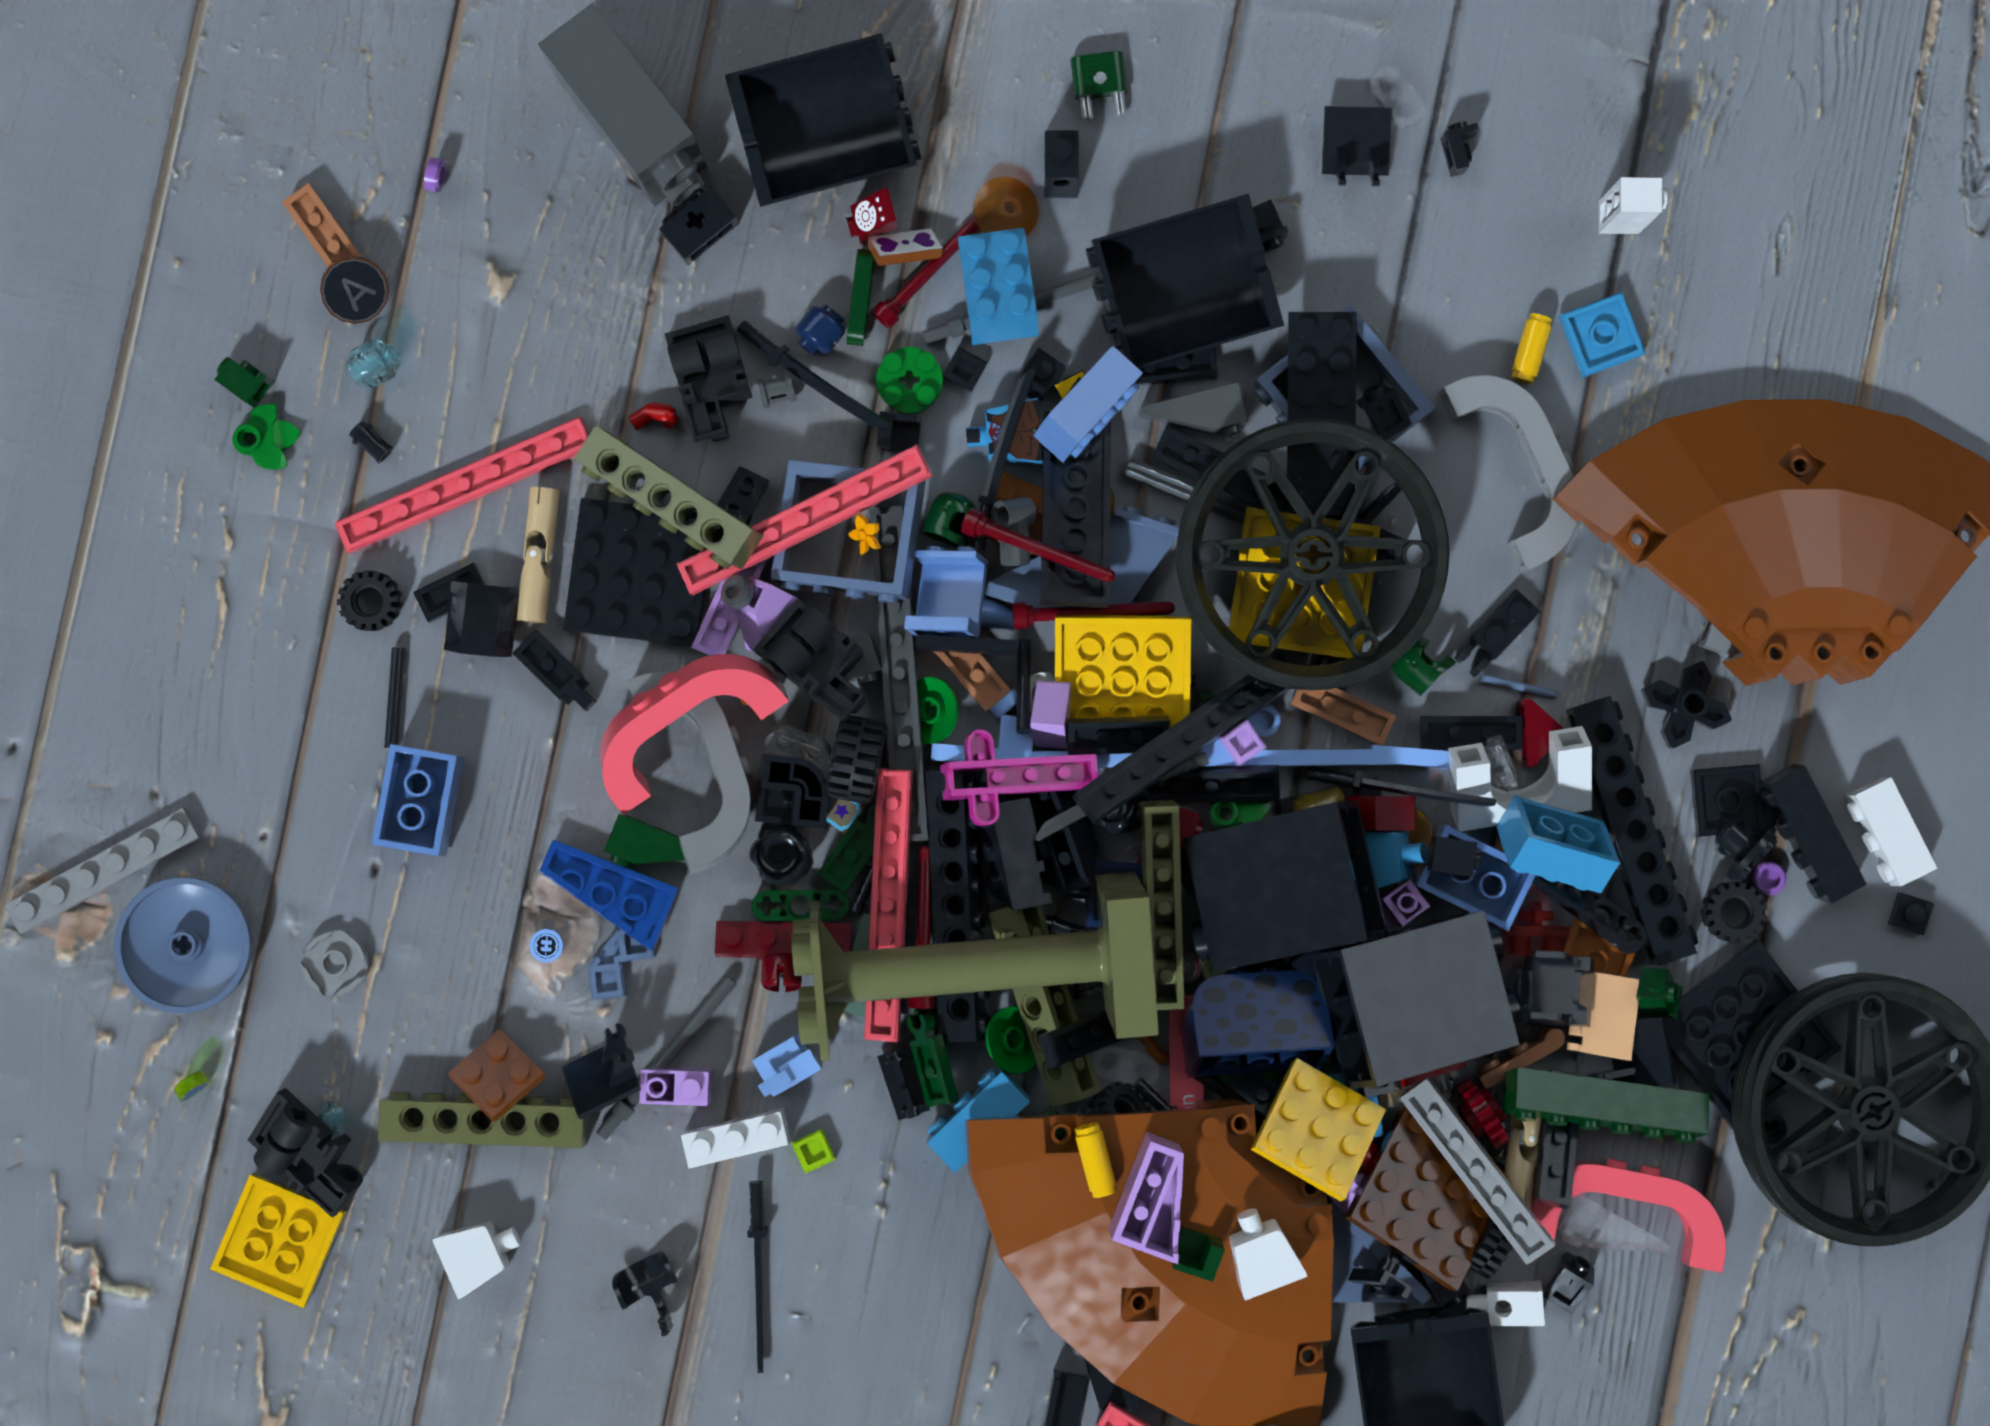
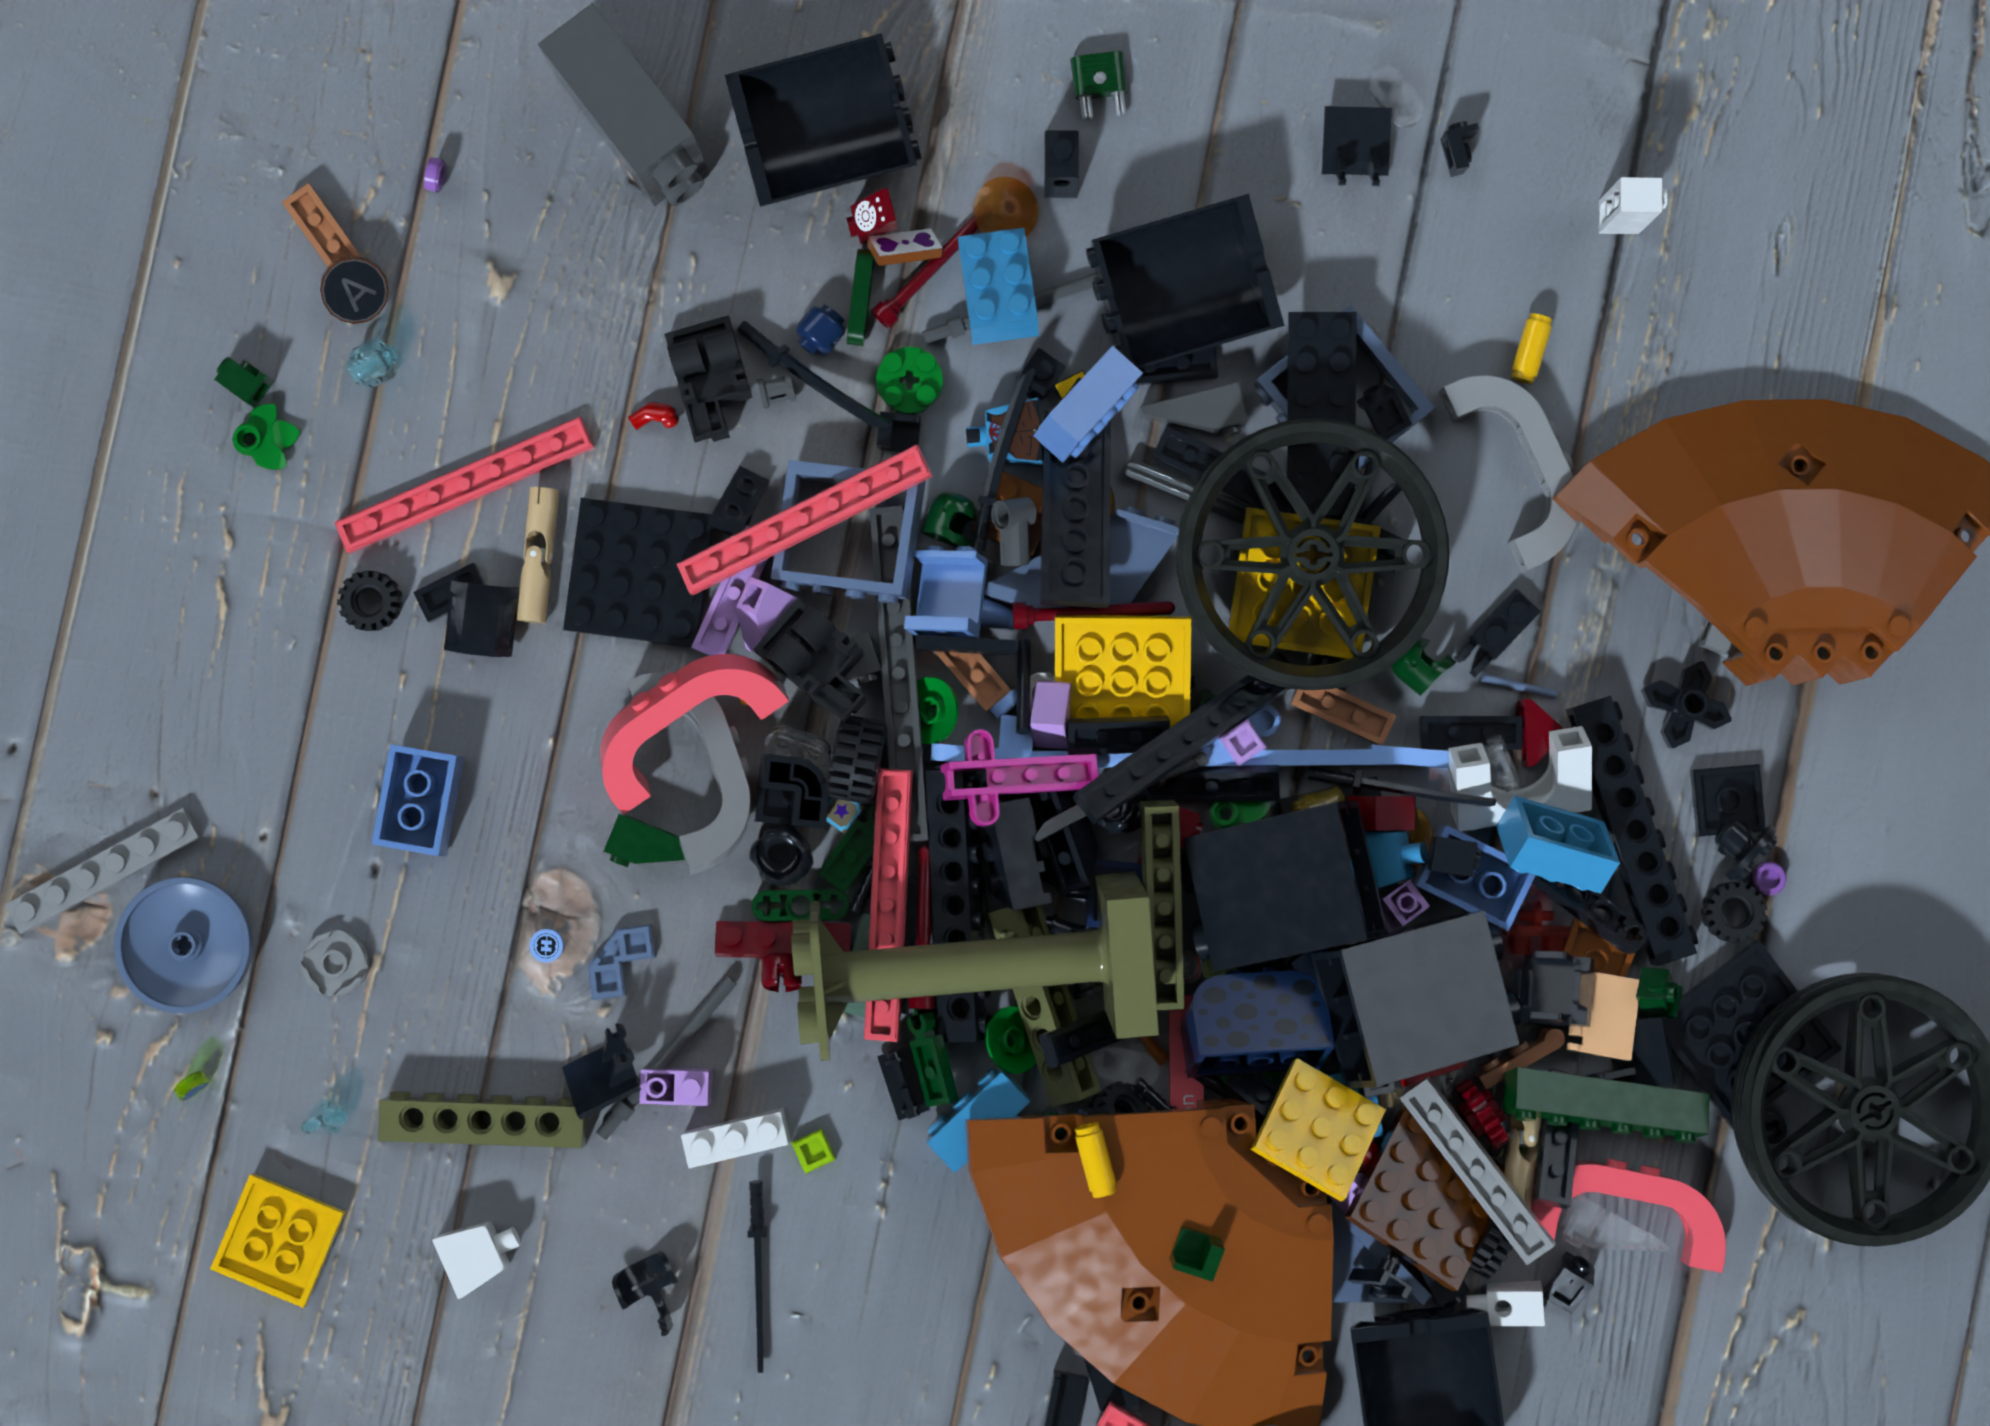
(300, 1146): black plate -> none
(370, 441): black pin -> none
(394, 696): black bar -> none
(496, 1075): dark orange plate -> none
(554, 670): black hinge -> none
(618, 894): blue wing -> none
(688, 239): black brick -> none
(737, 591): dark grey tile -> none
(738, 539): olive brick -> none
(785, 1066): light blue piece -> none
(865, 533): light orange plant -> none
(965, 369): black tile -> none
(977, 524): dark red piece -> none
(1150, 1201): lavender wedge -> none
(1263, 1256): white torso -> none
(1269, 226): black bracket -> none
(1602, 335): dark azure plate -> none
(1811, 833): black brick -> none
(1890, 832): white brick -> none
(1910, 913): black plate -> none

